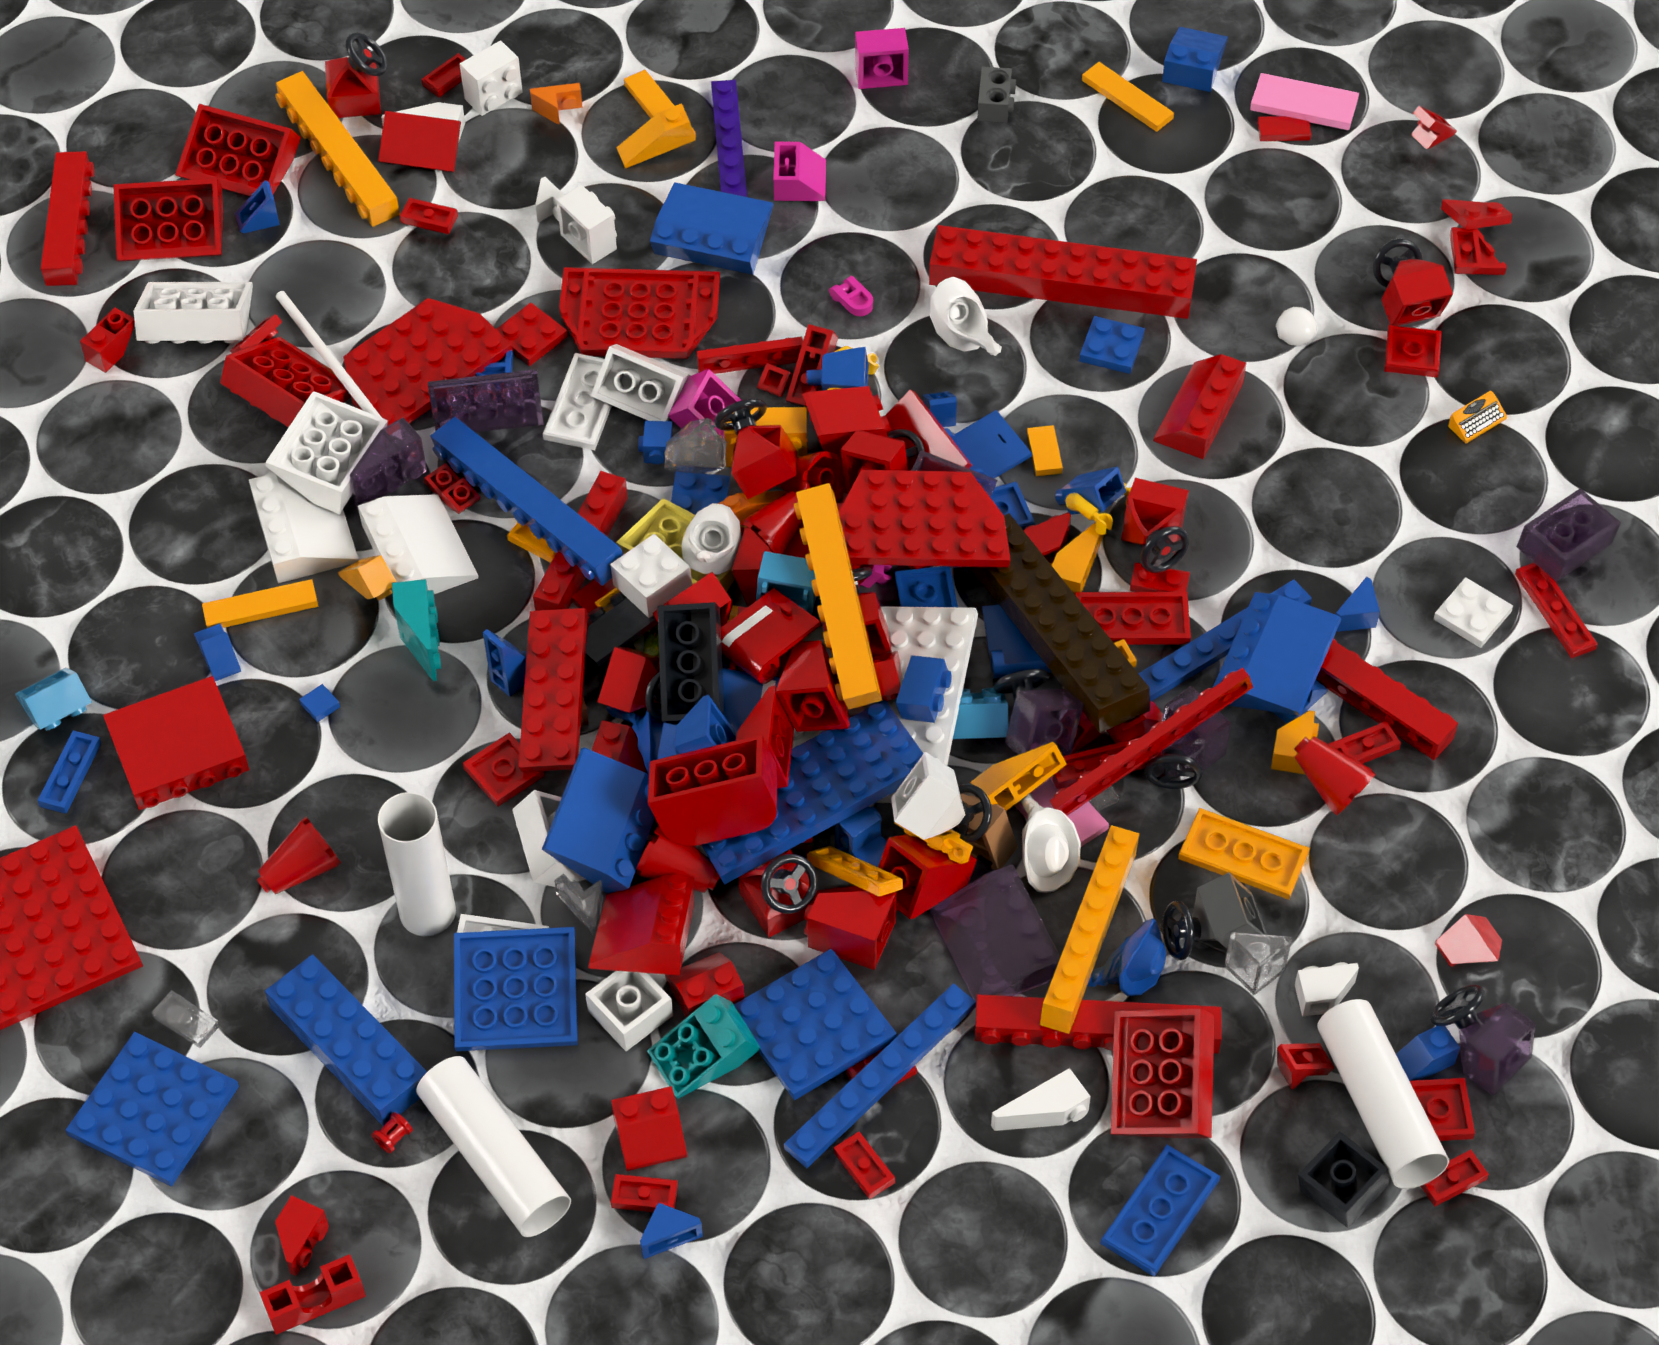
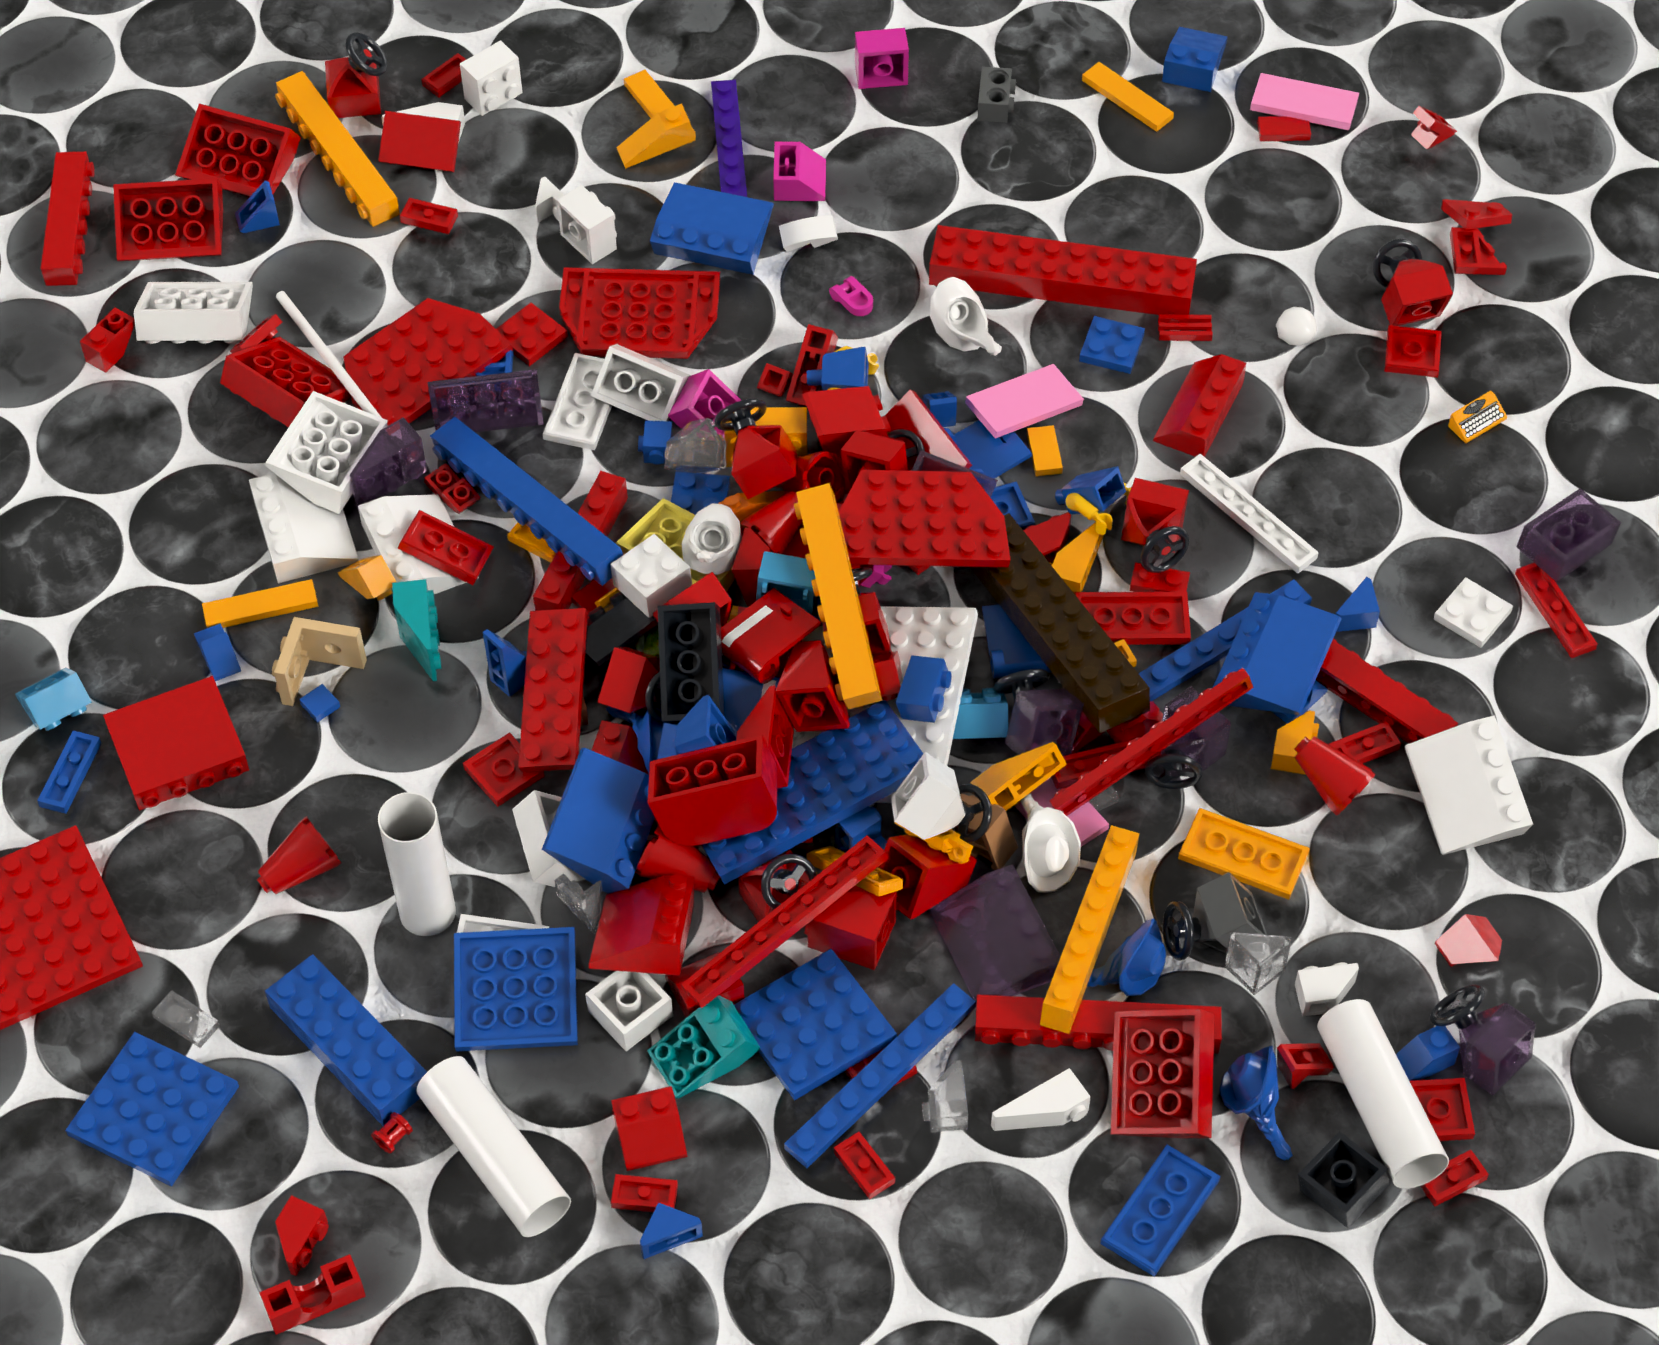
(314, 642): none -> tan bracket
(445, 547): none -> red tile
(553, 98): orange slope -> none
(749, 355): red plate -> none
(784, 921): none -> red plate
(812, 230): none -> white slope
(926, 587): blue plate -> none
(947, 1101): none -> clear slope
(1024, 401): none -> bright pink tile
(1184, 324): none -> red tile
(1249, 513): none -> white plate
(1252, 1089): none -> blue hat
(1469, 786): none -> white slope

